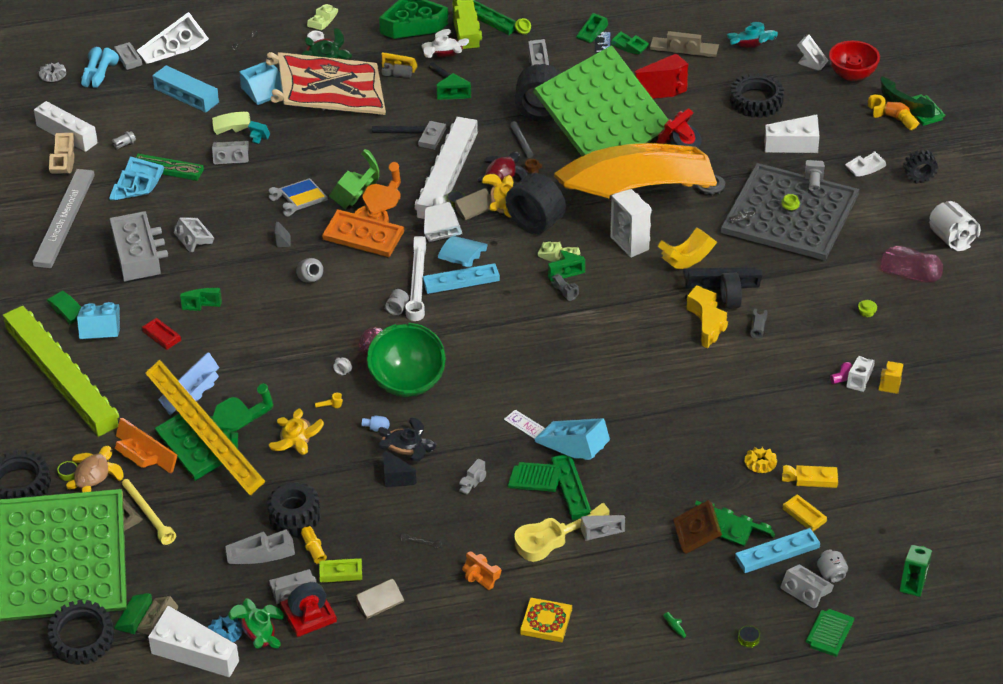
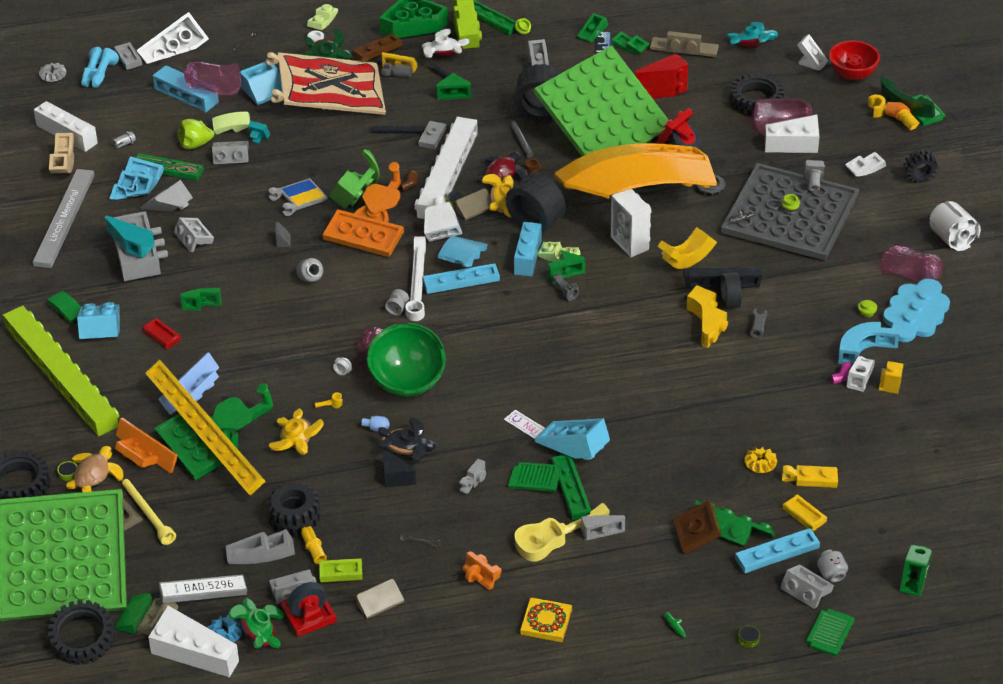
(130, 237): none -> teal slope
(170, 199): none -> light grey slope
(194, 134): none -> lime piece
(202, 588): none -> tile
(213, 78): none -> clear pink hair
(376, 48): none -> reddish brown plate
(412, 179): none -> reddish brown arm
(527, 249): none -> medium azure brick
(778, 110): none -> clear pink hair
(866, 336): none -> medium azure arch
(917, 309): none -> medium azure plate

